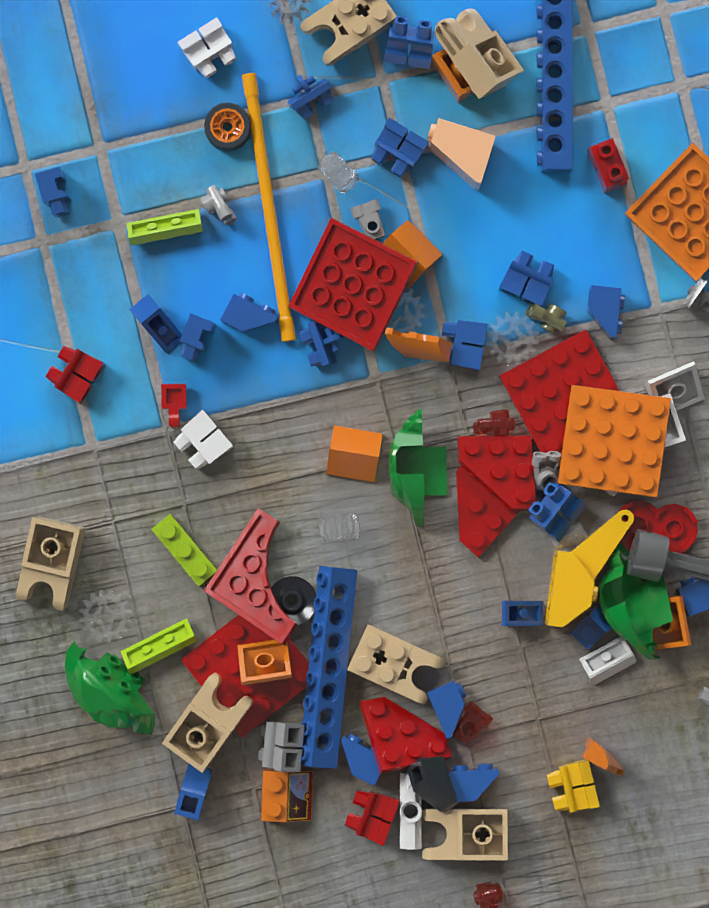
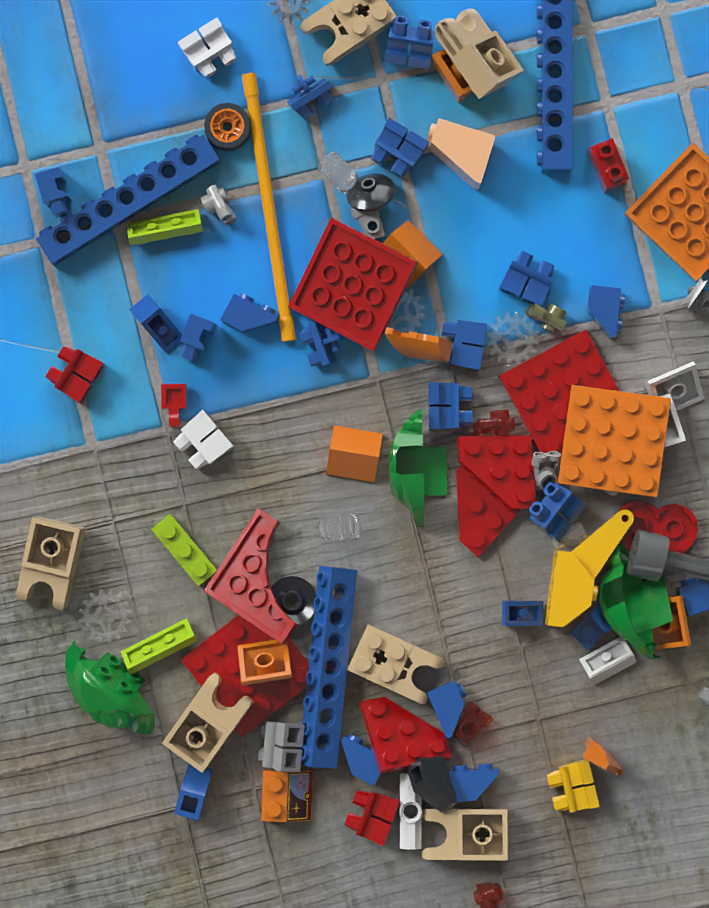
(142, 200): none -> blue brick
(371, 192): none -> black dish
(448, 395): none -> blue hips

